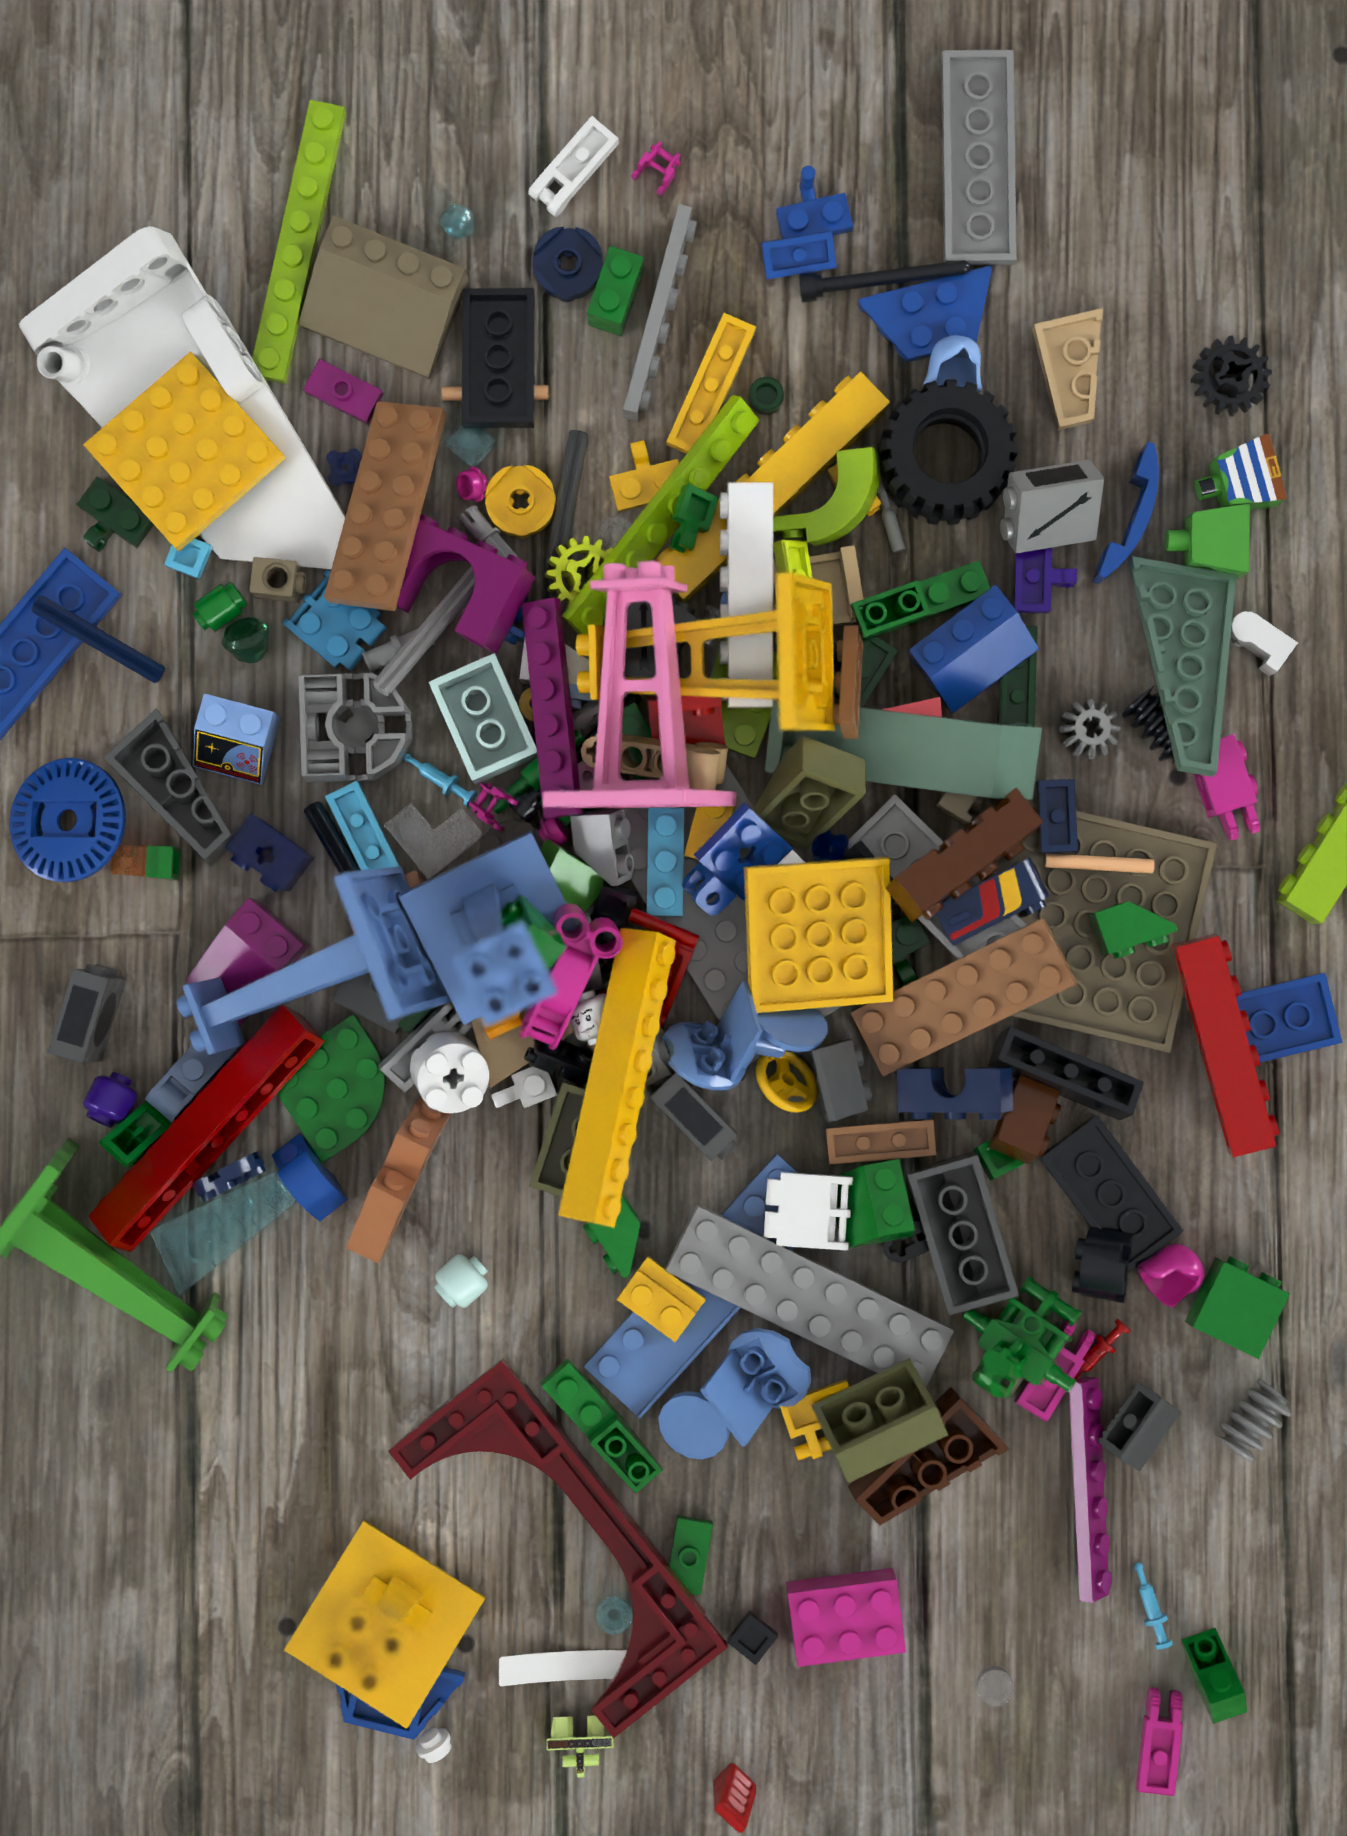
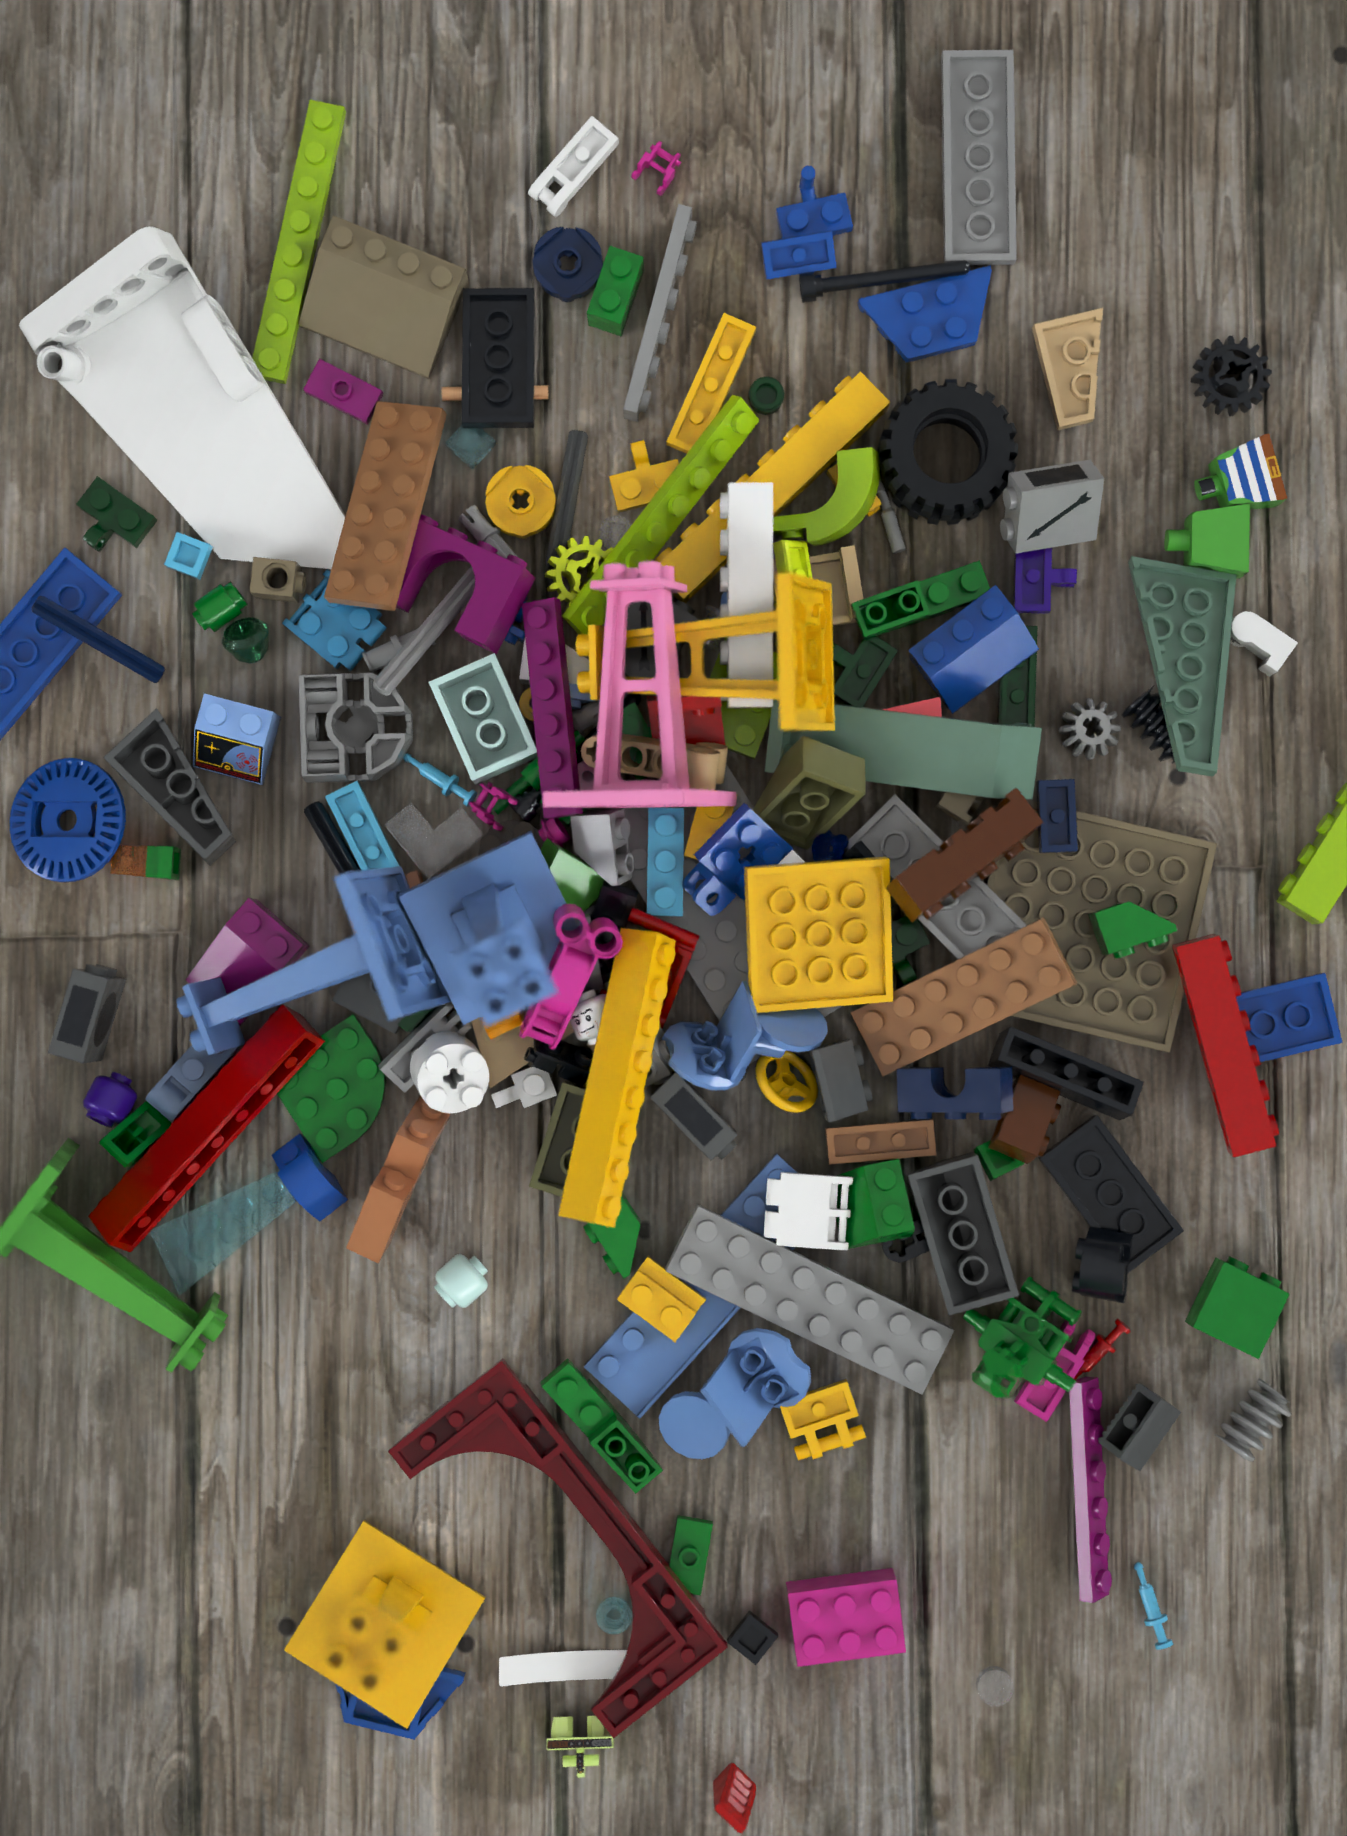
(184, 451): yellow plate -> none
(229, 1176): dark blue plate -> none
(289, 857): clear blue brick -> none
(338, 459): clear blue plate -> none
(434, 1744): white plate -> none
(458, 221): clear light blue plate -> none
(471, 484): dark pink plate -> none
(543, 933): green slope -> none
(695, 513): green plate -> none
(848, 682): medium nougat plate -> none
(879, 1420): olive brick -> none
(910, 1478): reddish brown wedge -> none
(955, 359): light blue hair -> none
(993, 901): dark blue door -> none
(1100, 863): light nougat bar -> none
(1145, 476): blue slope -> none
(1160, 1745): dark pink hinge -> none
(1172, 1273): dark pink hair -> none
(1215, 1676): green slope -> none
(1230, 789): dark pink hinge -> none

